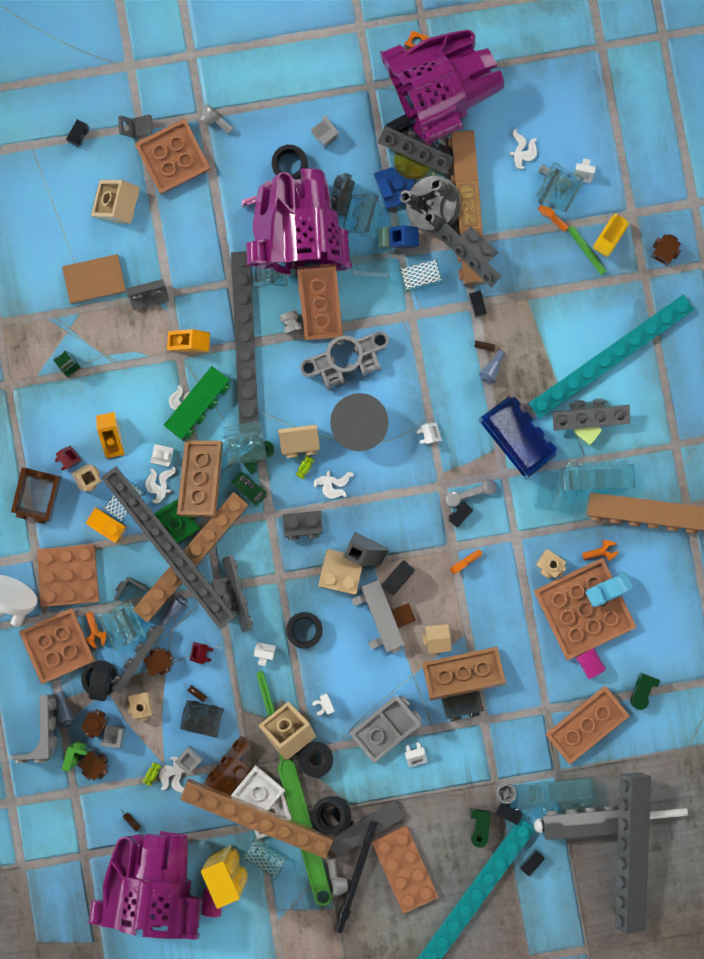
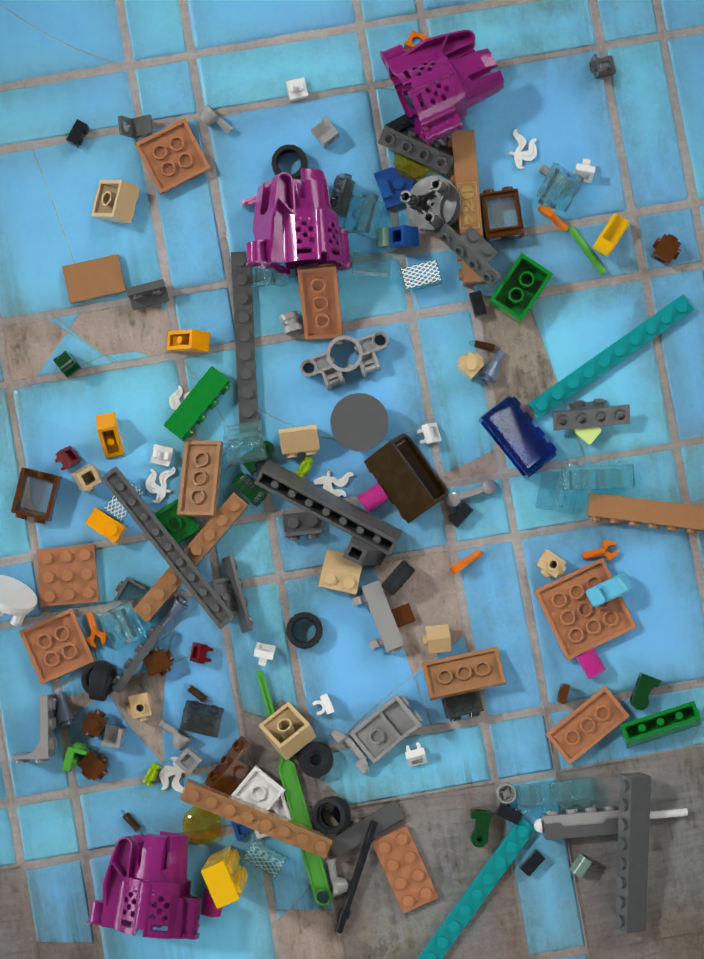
(181, 738): none -> light grey bar
(201, 825): none -> clear yellow dish
(240, 830): none -> blue tile
(297, 89): none -> white tile
(328, 507): none -> dark grey brick
(341, 737): none -> light grey bar
(373, 498): none -> dark pink piece
(406, 477): none -> dark brown windscreen
(470, 364): none -> tan brick
(501, 213): none -> window
(520, 288): none -> green brick
(563, 693): none -> reddish brown tile
(580, 865): none -> sand green brick
(595, 66): none -> dark grey bracket
(660, 724): none -> green brick

